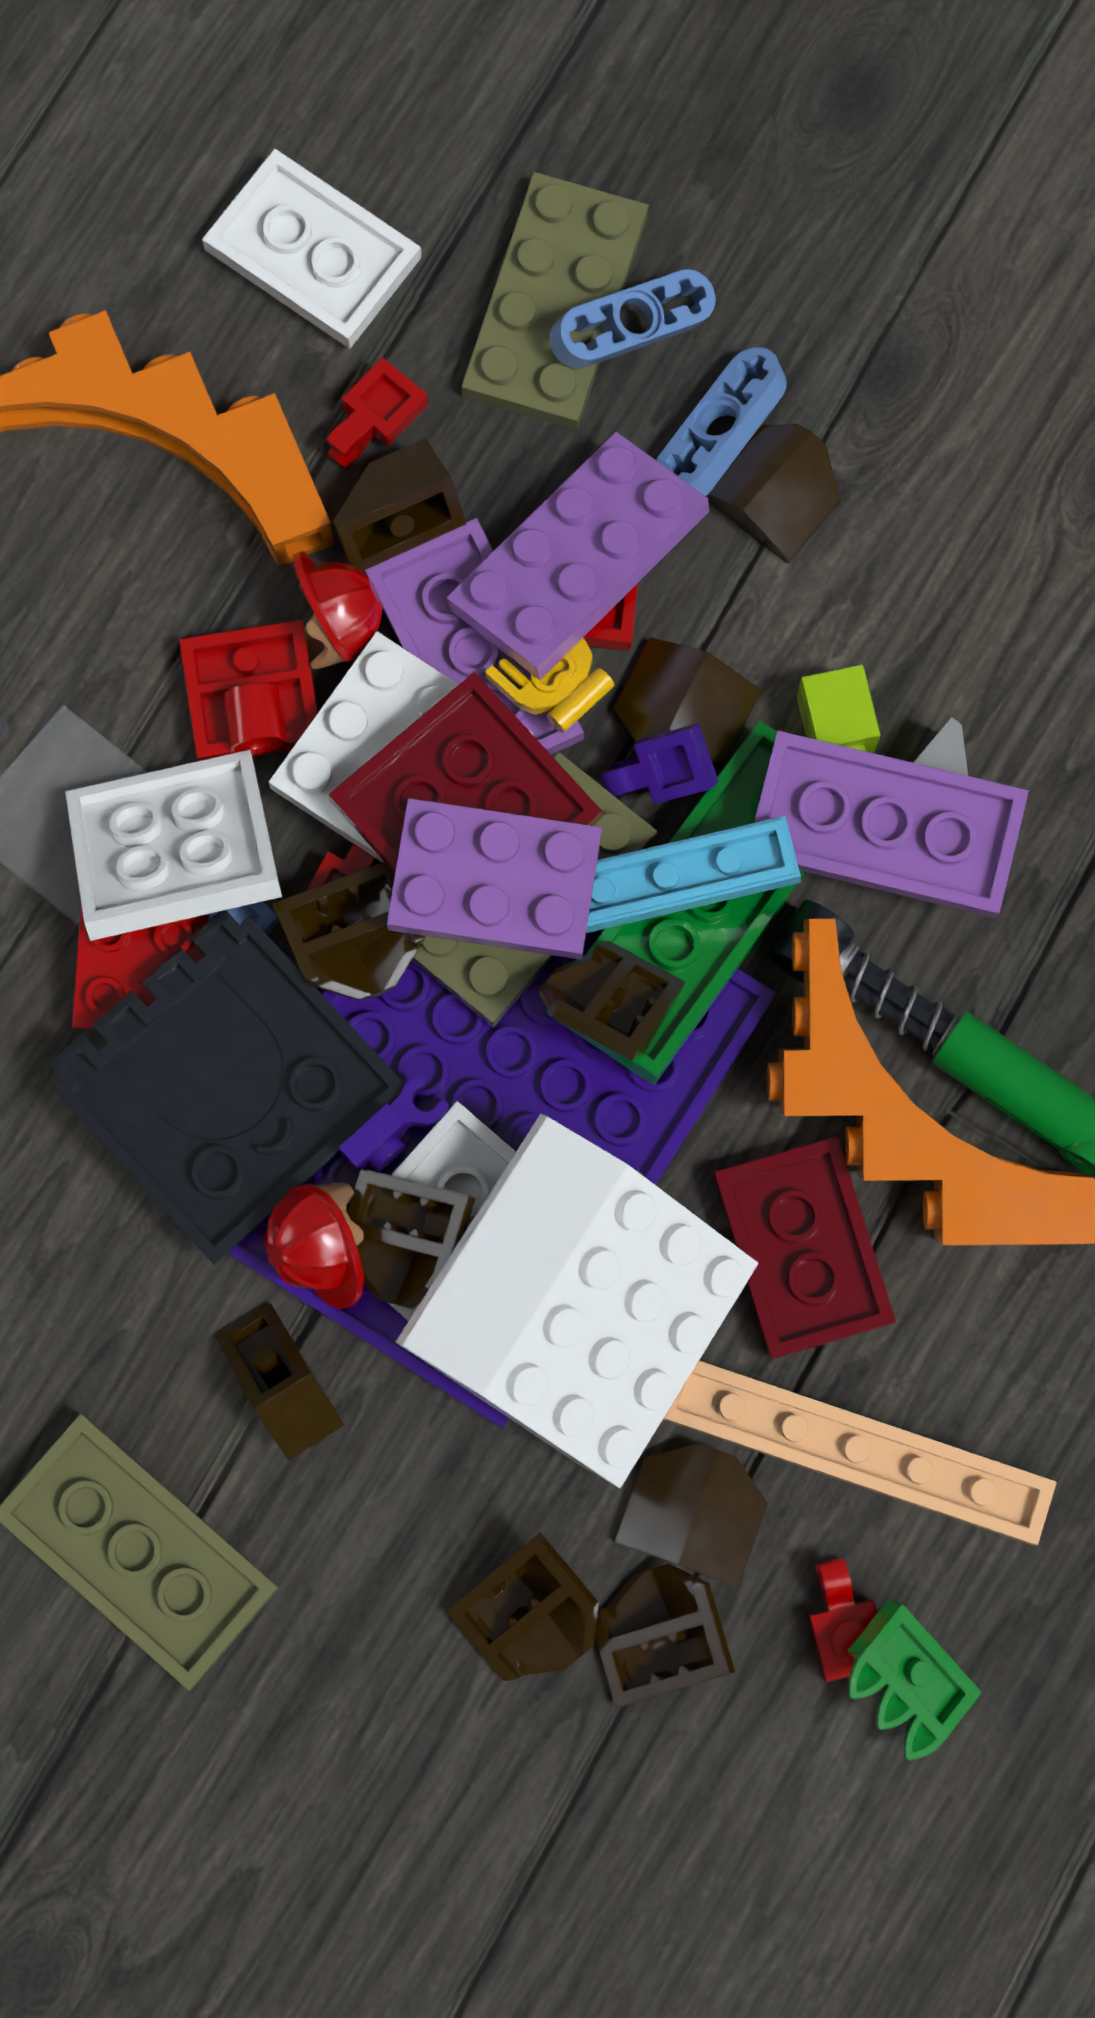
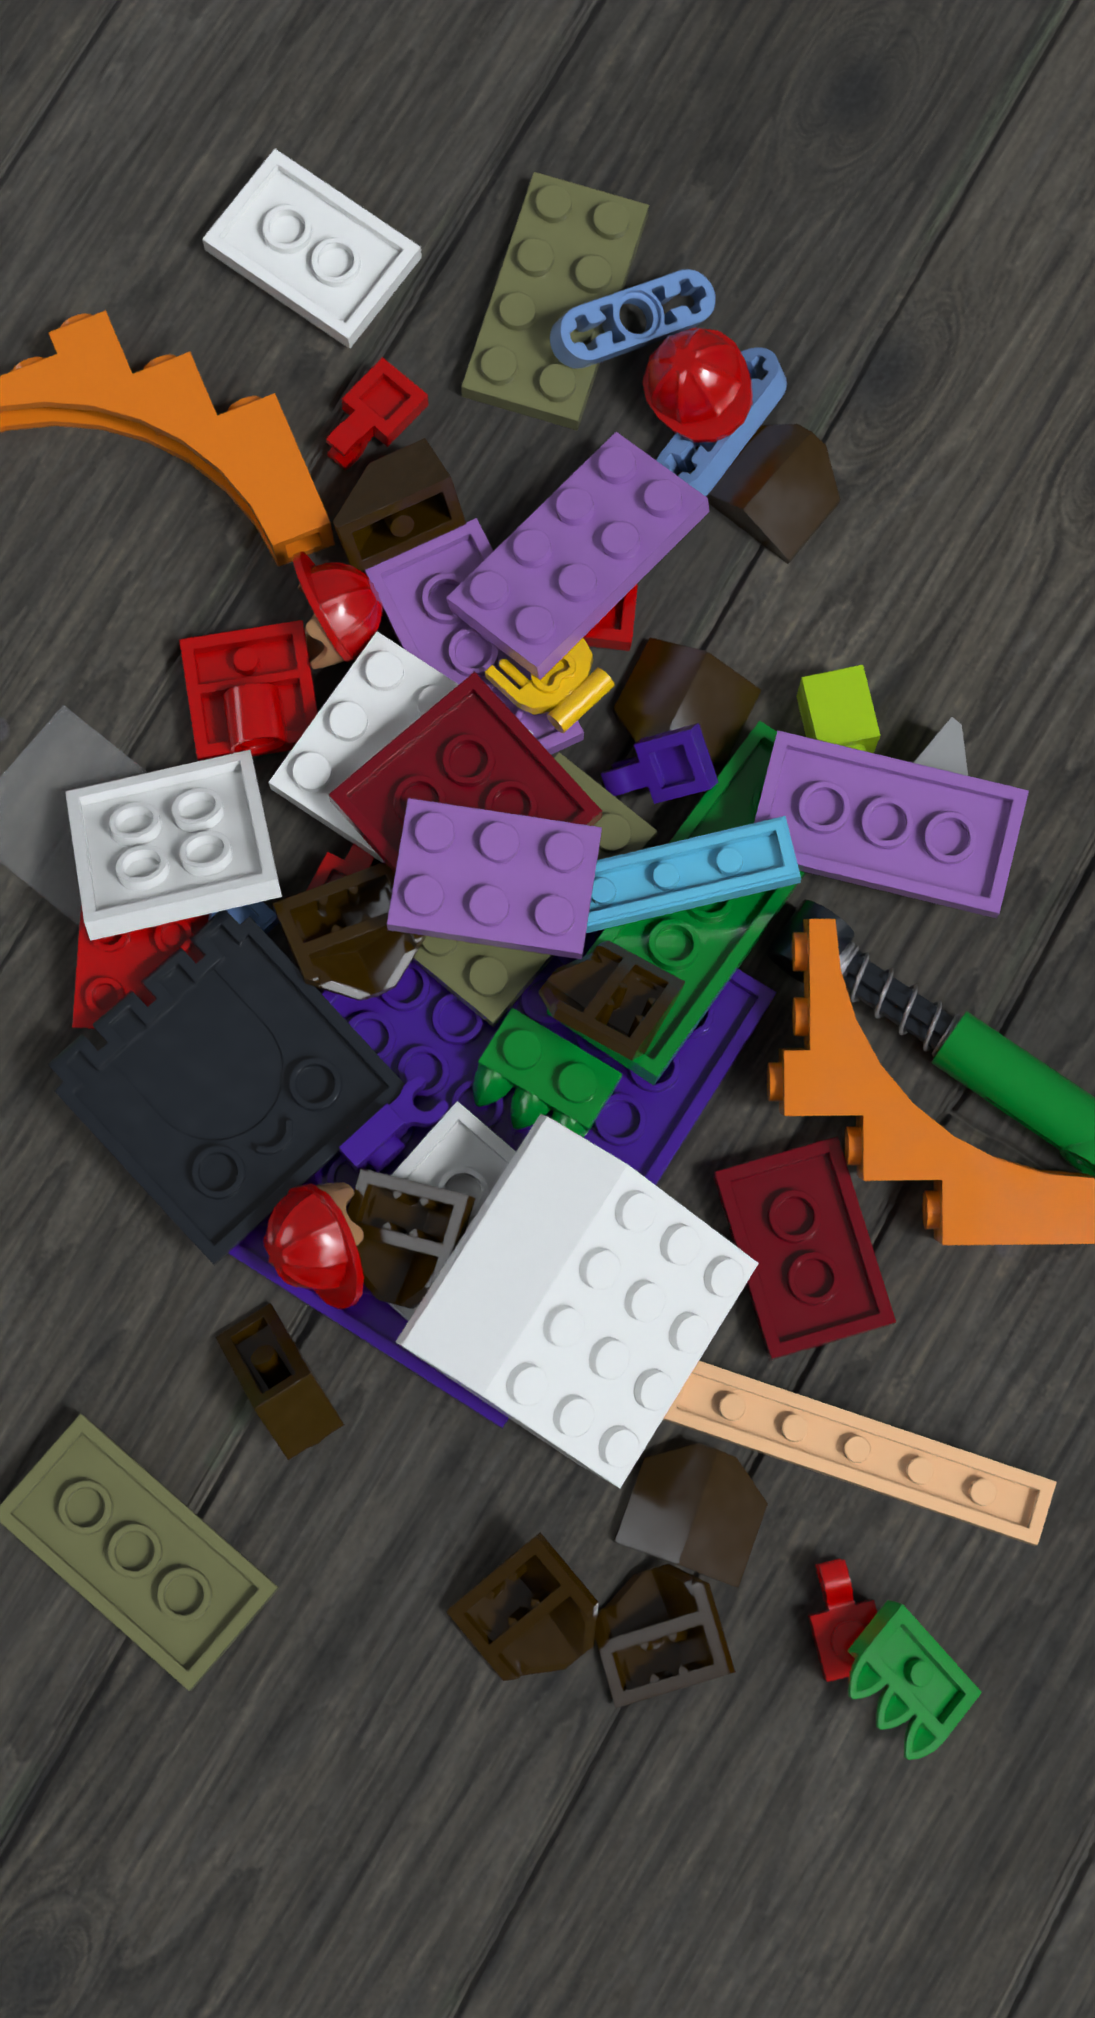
(546, 1076): none -> green plate
(699, 385): none -> red piece

